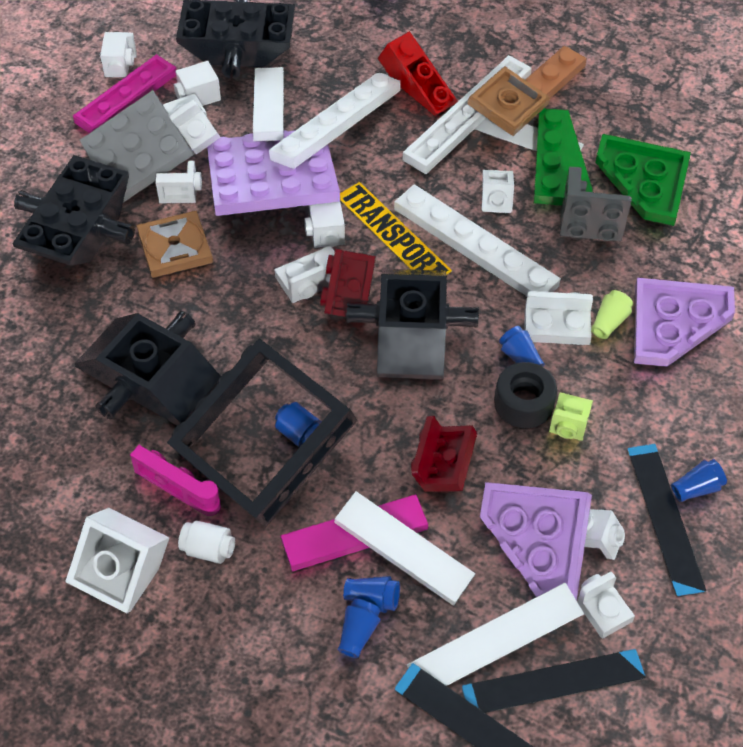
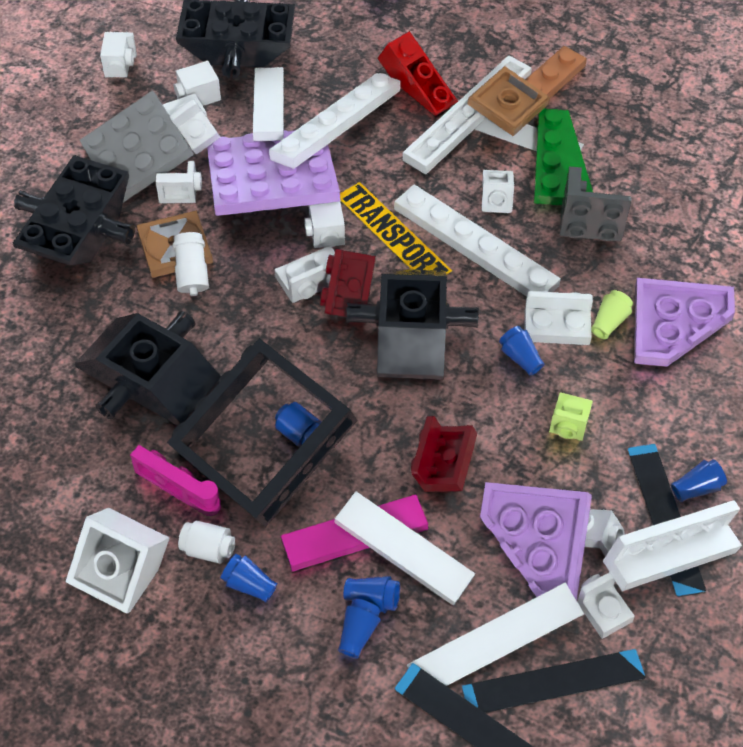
(127, 91): dark pink tile -> none
(190, 263): none -> white piece
(248, 578): none -> blue cone
(530, 378): black tyre -> none
(647, 173): green plate -> none
(673, 546): none -> white fence

